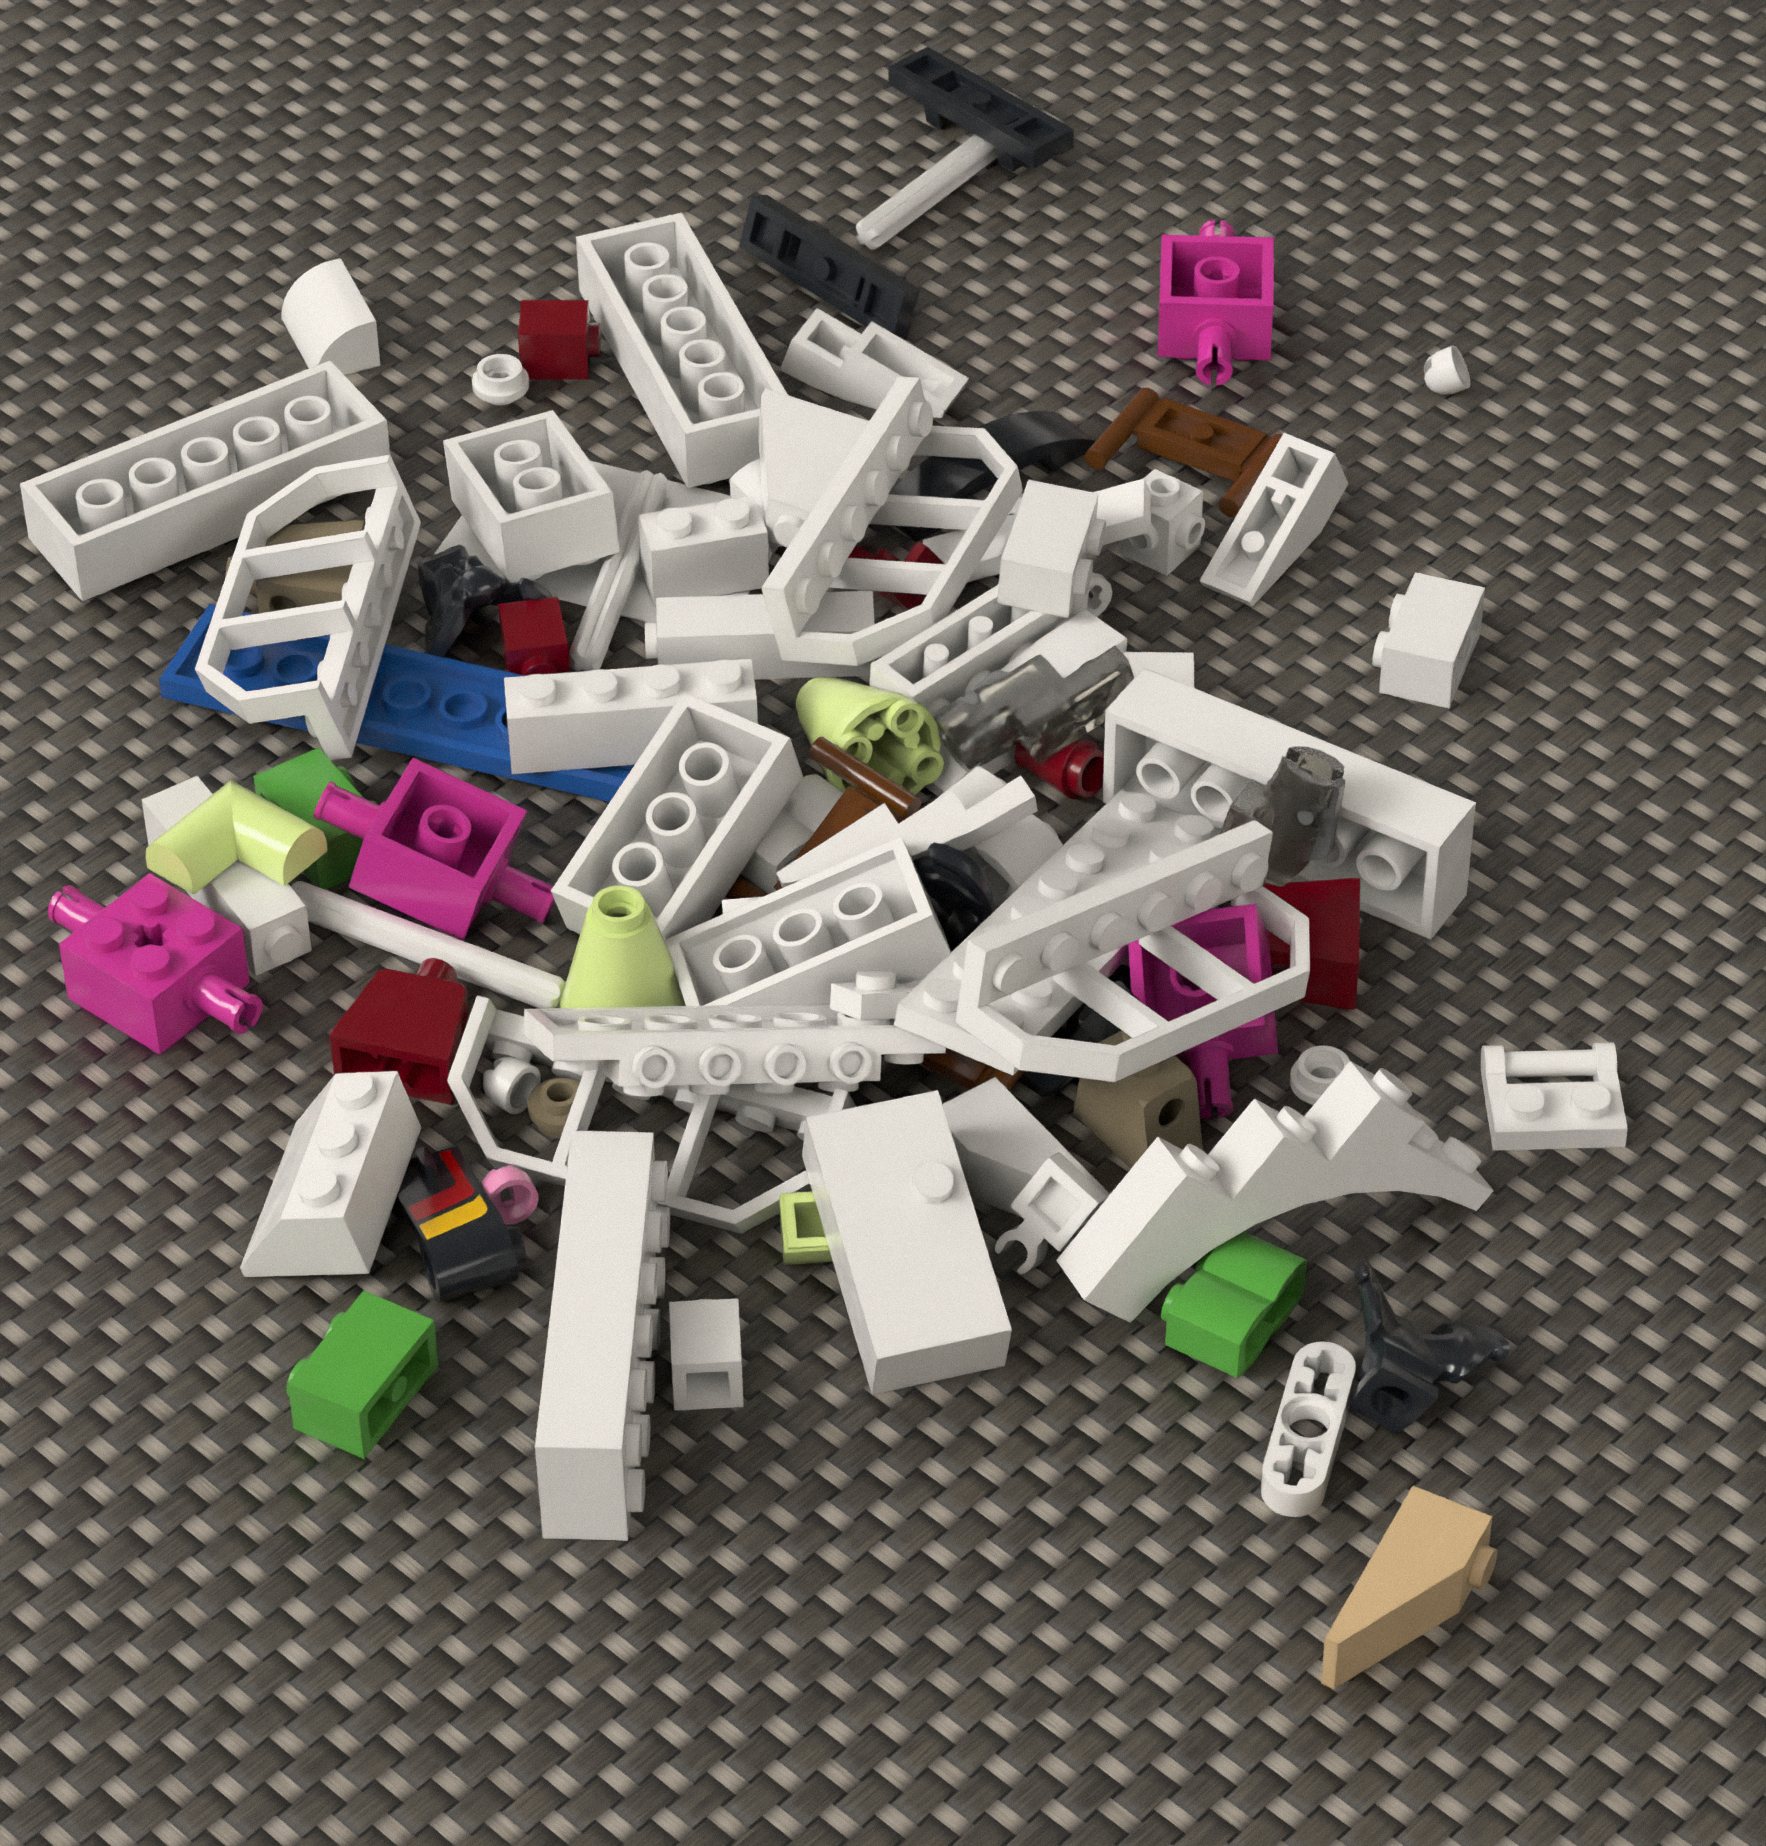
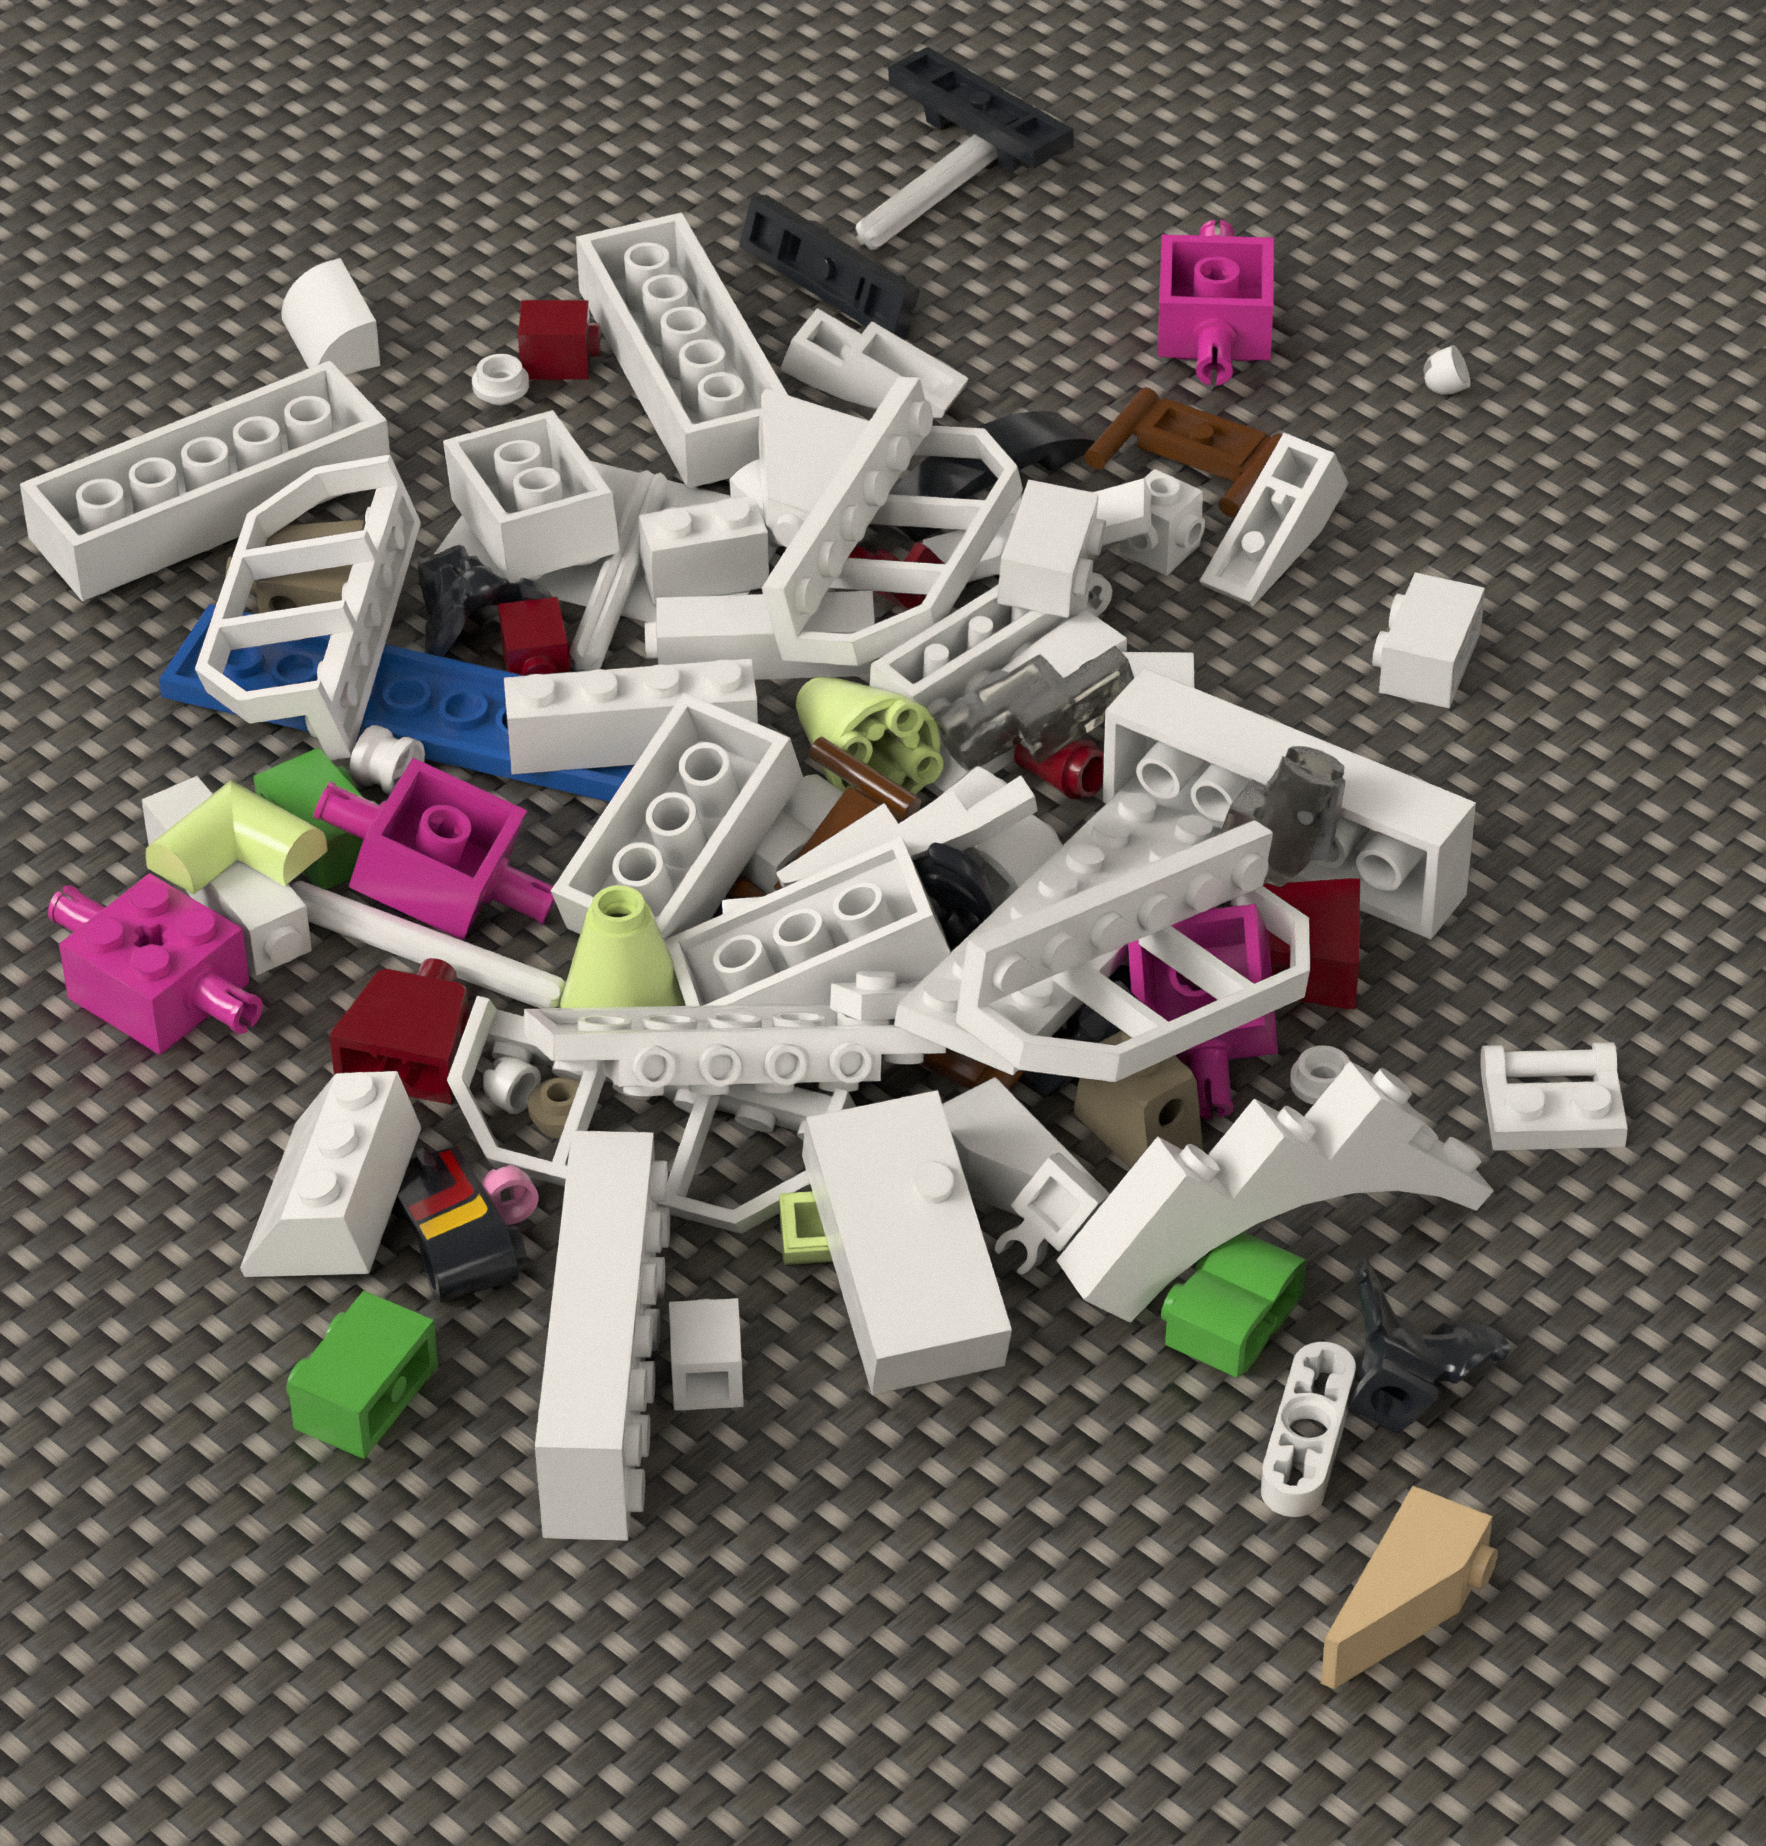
(382, 758): none -> white wheel

